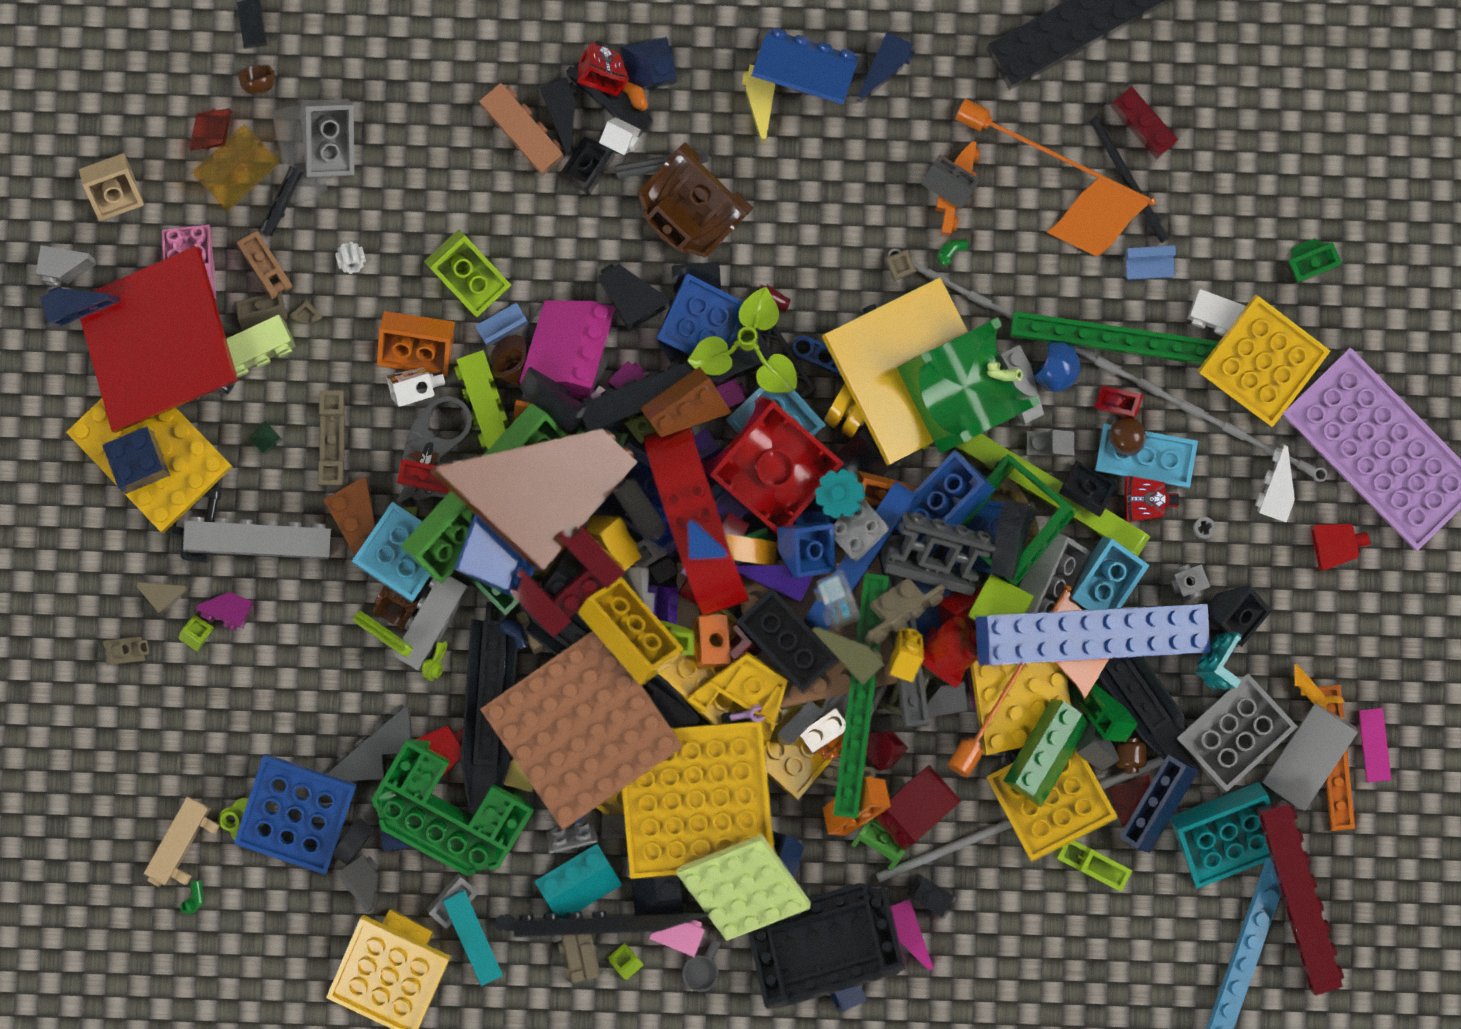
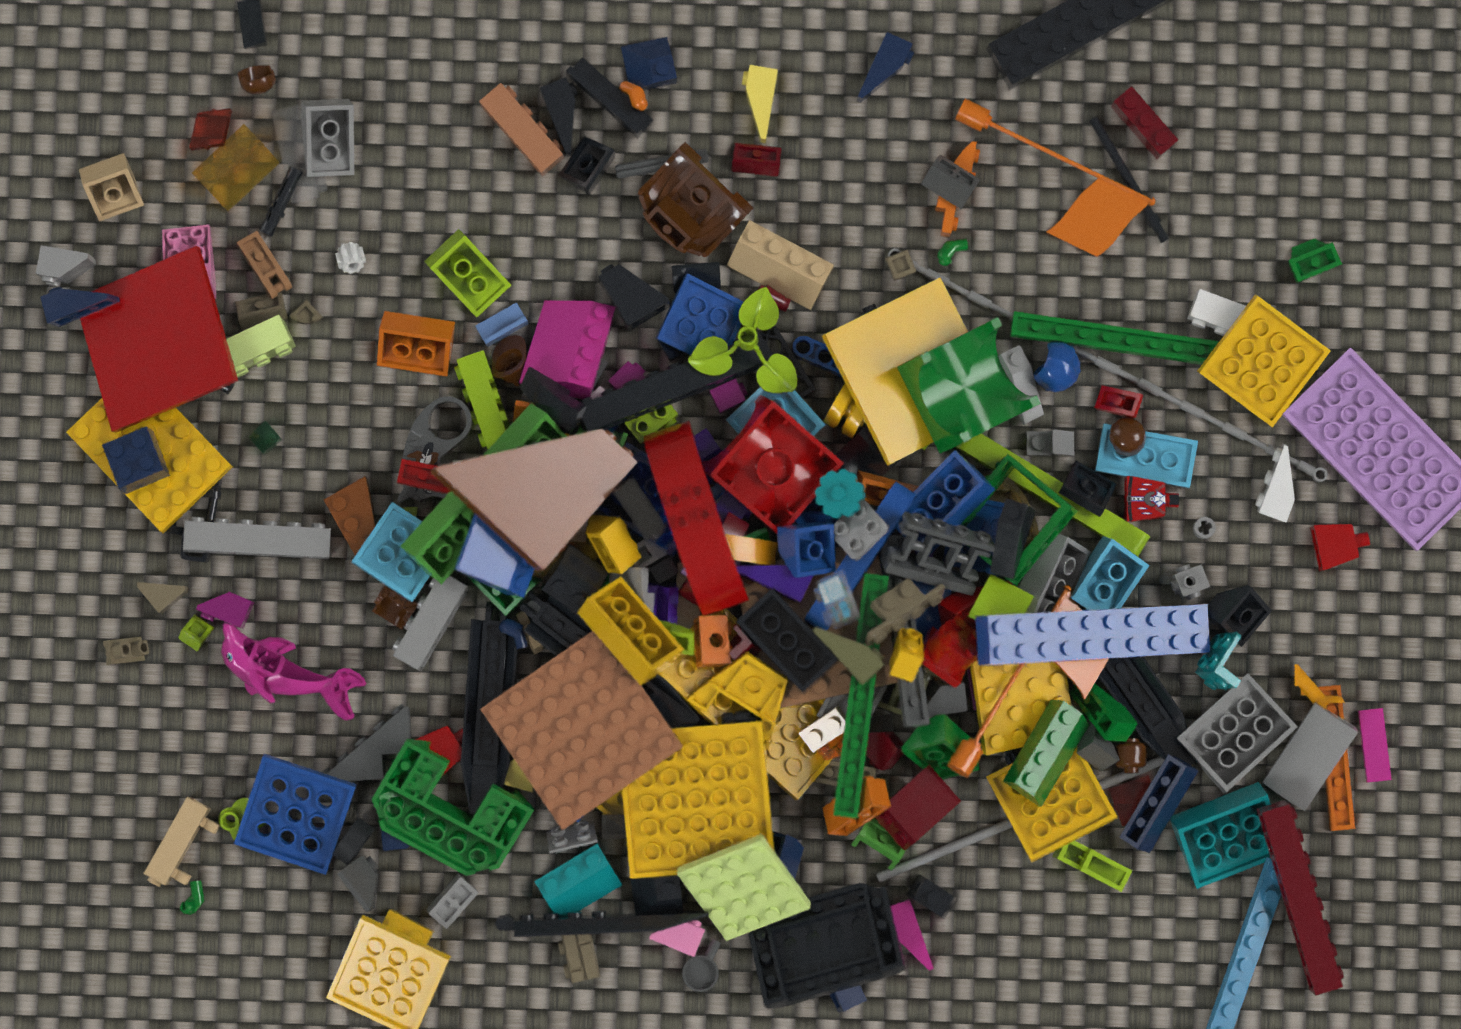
(269, 672): none -> dark pink animal
(332, 438): dark tan slope -> none
(382, 634): lime axle -> none
(404, 389): white torso -> none
(432, 667): lime plate -> none
(472, 937): teal tile -> none
(600, 571): dark red wedge -> none
(602, 69): red torso -> none
(620, 136): white brick -> none
(625, 961): lime slope -> none
(685, 404): dark orange wedge -> none
(703, 544): blue slope -> none
(749, 714): lavender hand -> none
(756, 159): none -> dark red slope
(780, 264): none -> tan slope
(798, 723): dark grey slope -> none
(805, 65): blue slope -> none
(936, 745): none -> green slope
(1003, 375): yellowish green arm -> none
(1150, 262): medium blue panel -> none

